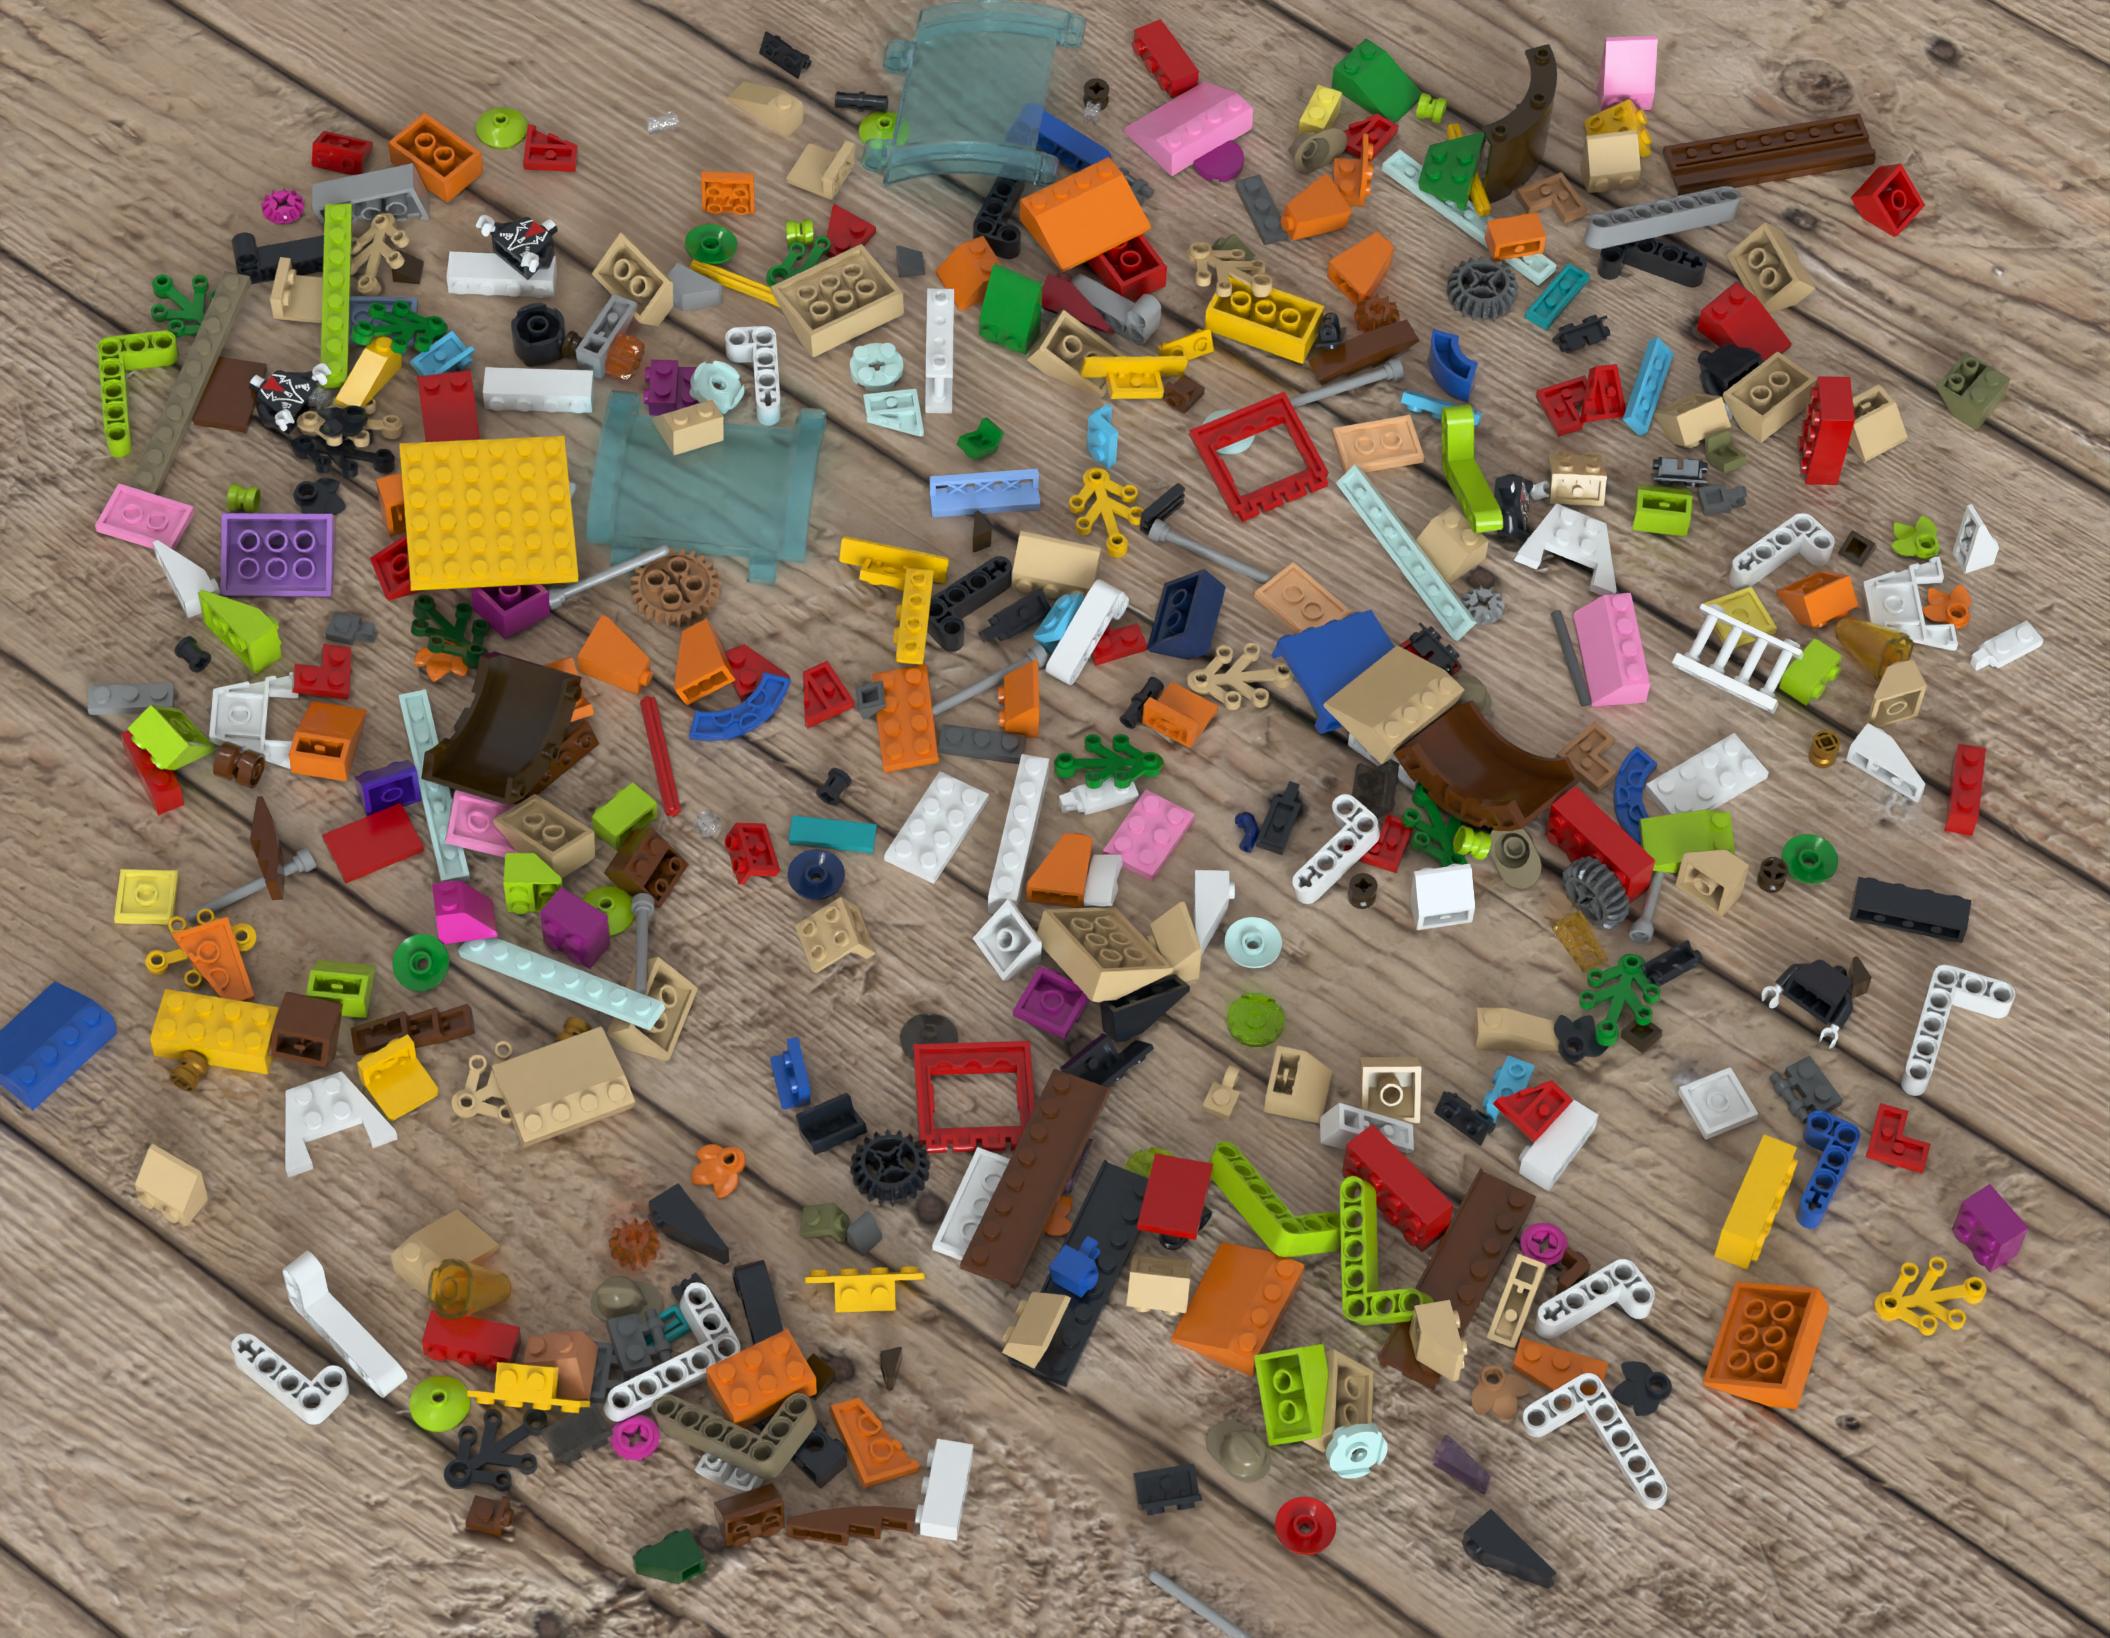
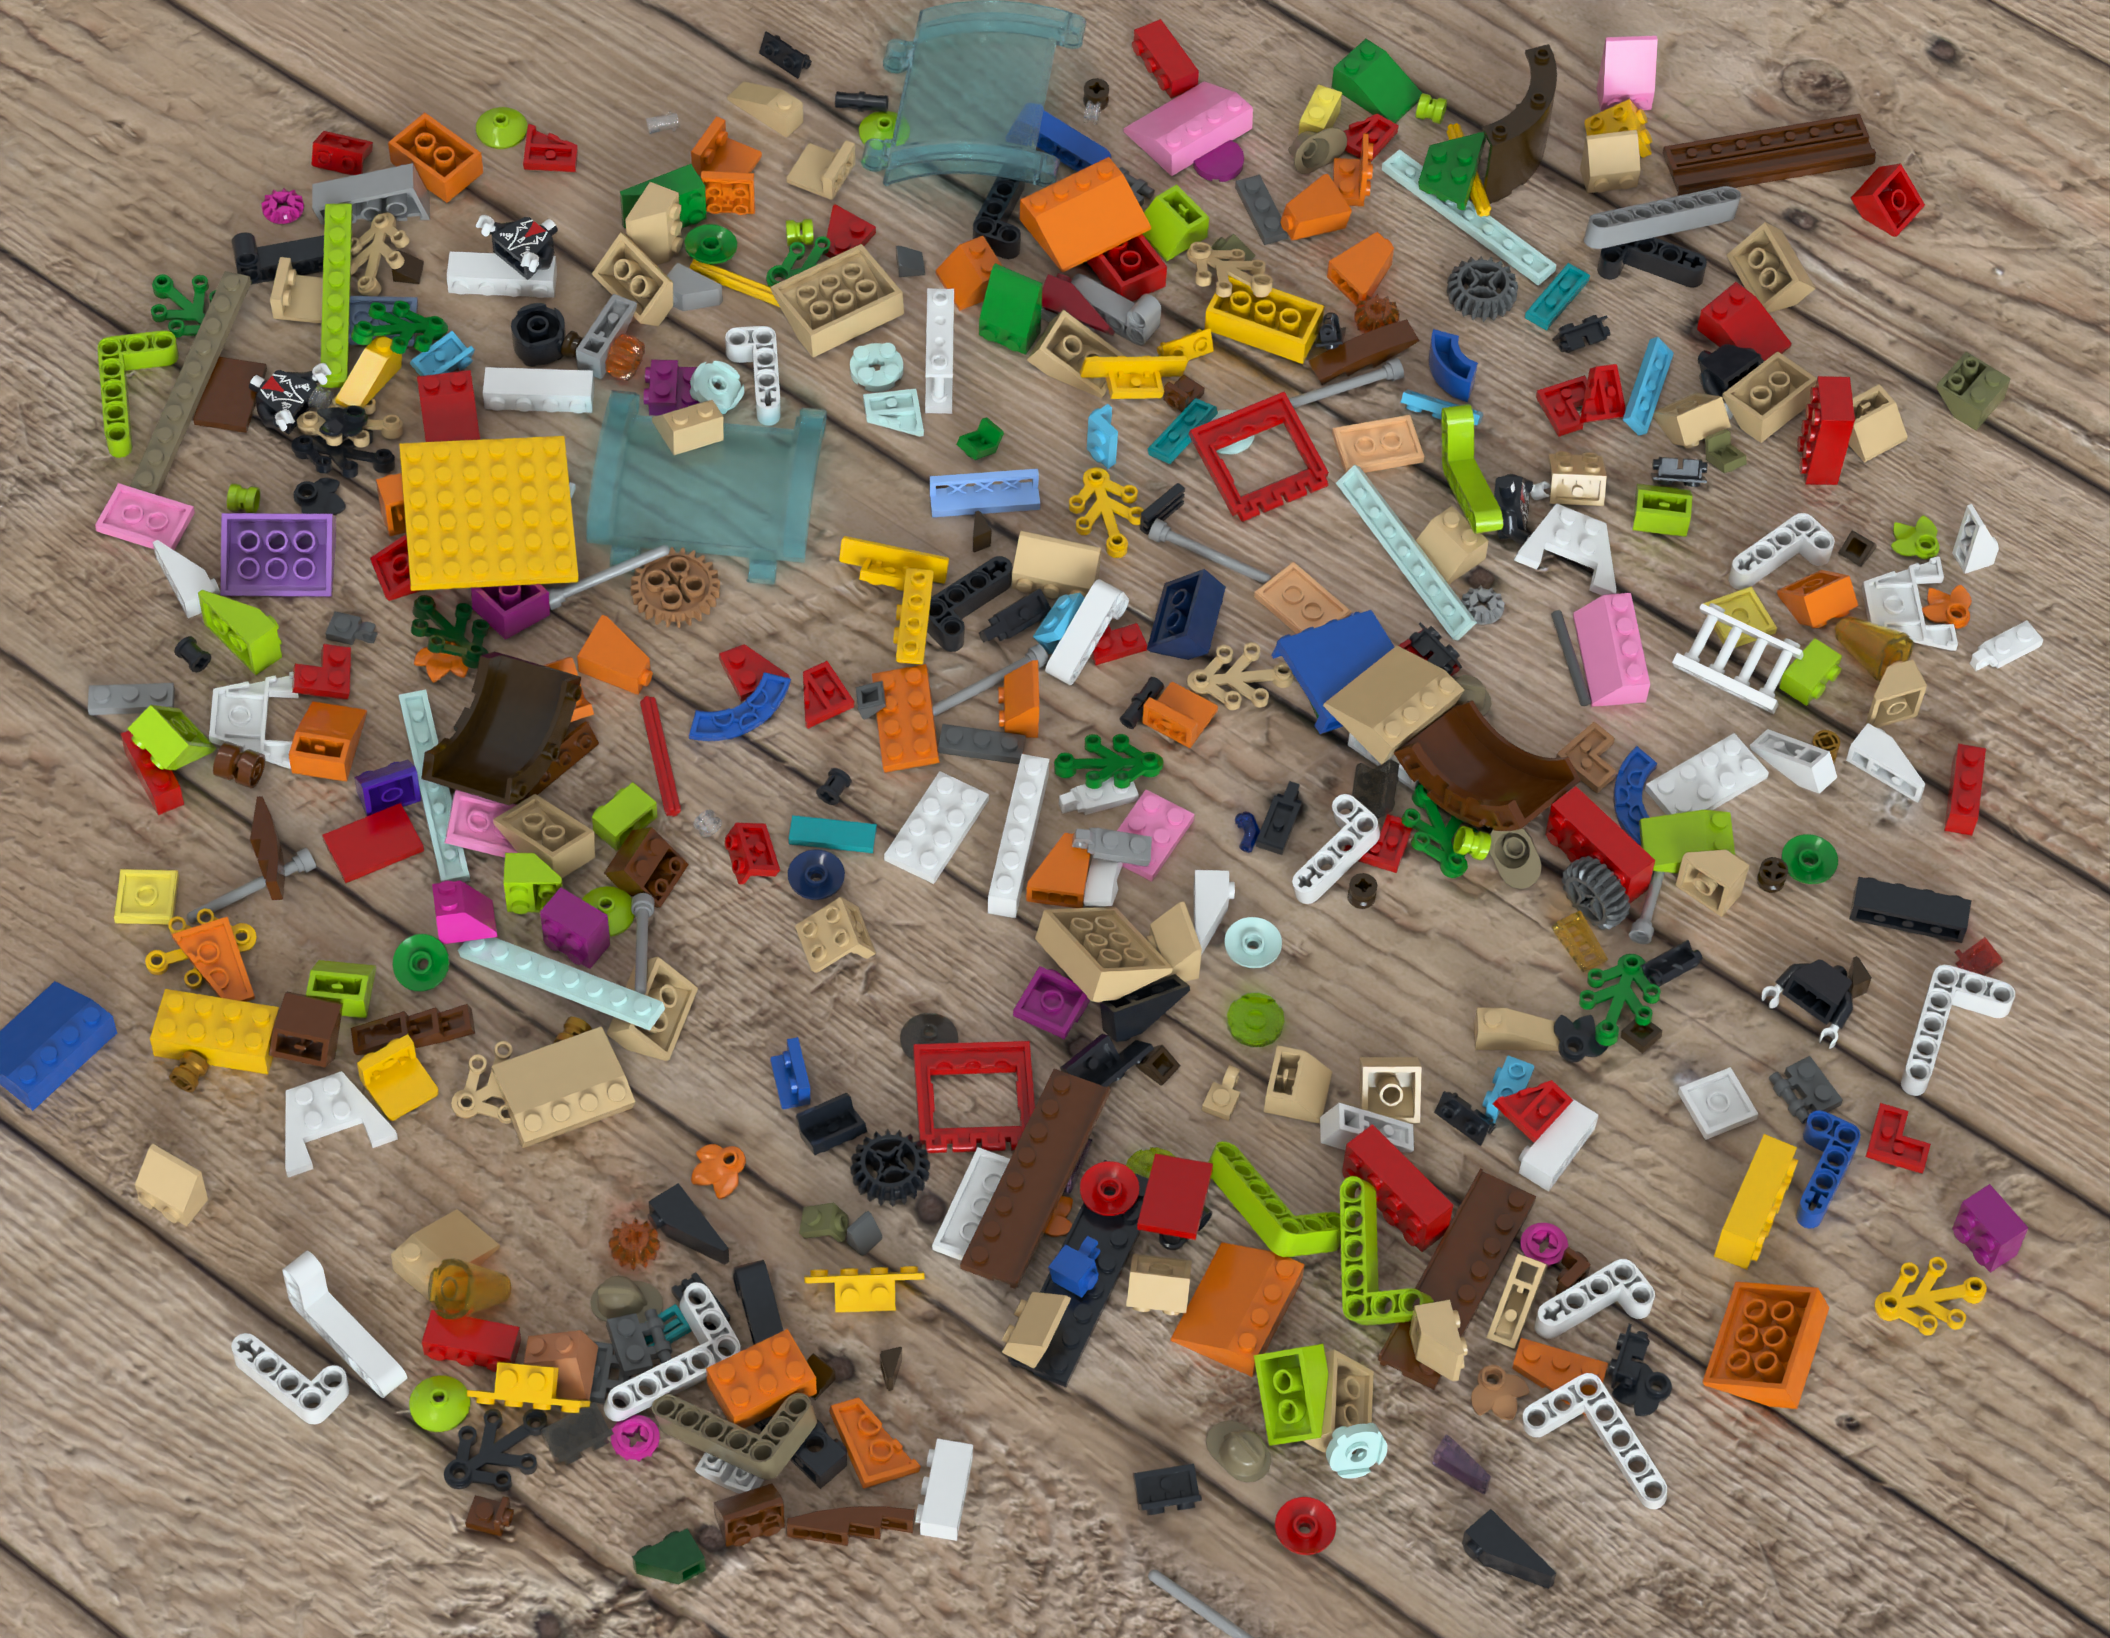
(656, 223): none -> tan slope
(682, 180): none -> green slope
(701, 663): orange slope -> none
(722, 154): none -> orange bracket
(1009, 942): white slope -> none
(1112, 1177): none -> red dish
(1114, 845): none -> light grey hinge
(1159, 1065): none -> dark brown slope
(1175, 223): none -> lime slope
(1176, 435): none -> teal tile
(1442, 896): white slope -> none
(1515, 236): orange brick -> none
(1553, 192): medium nougat plate -> none
(1623, 1368): none -> black hinge
(1717, 499): dark grey plate -> none
(1799, 761): none -> white slope
(1979, 958): none -> clear red bracket

